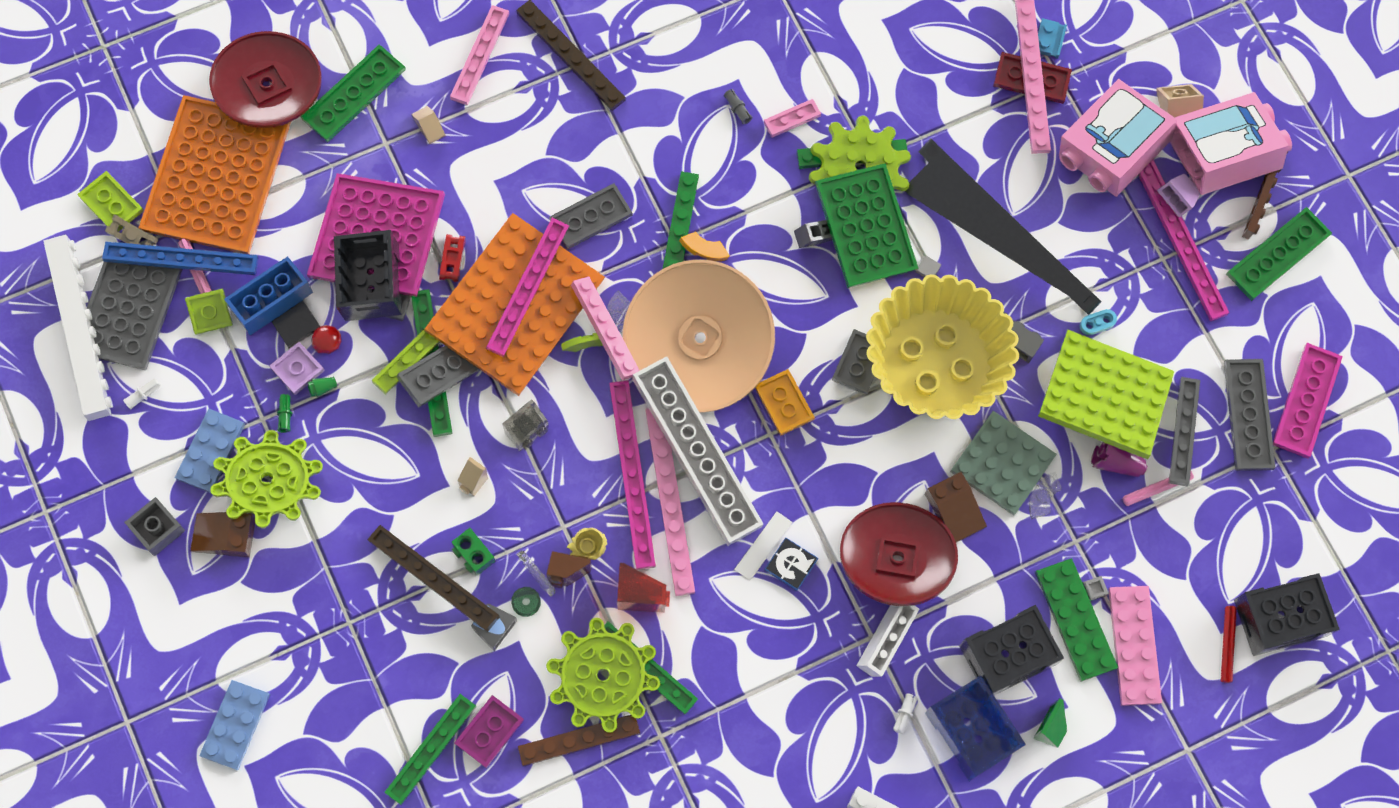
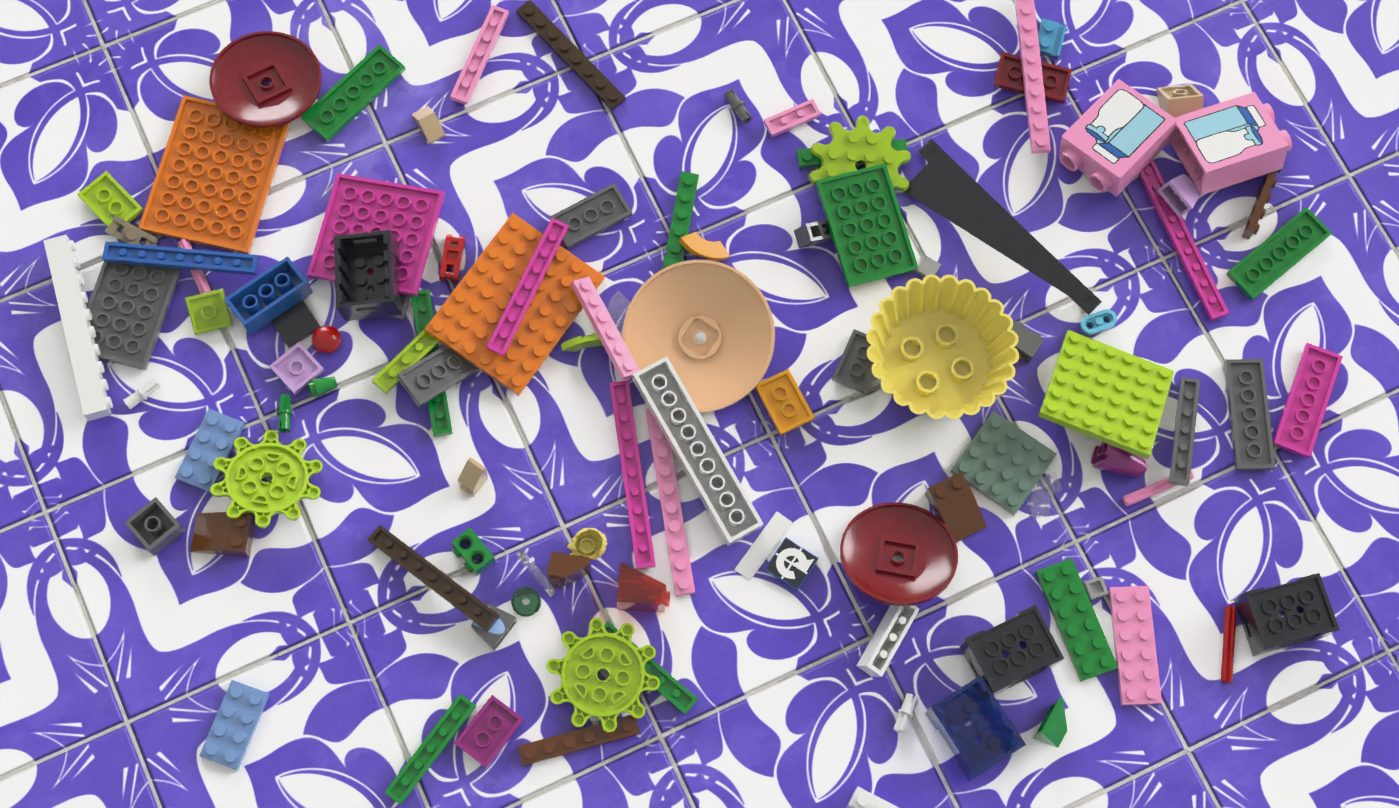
(525, 426): clear smoke slope -> none

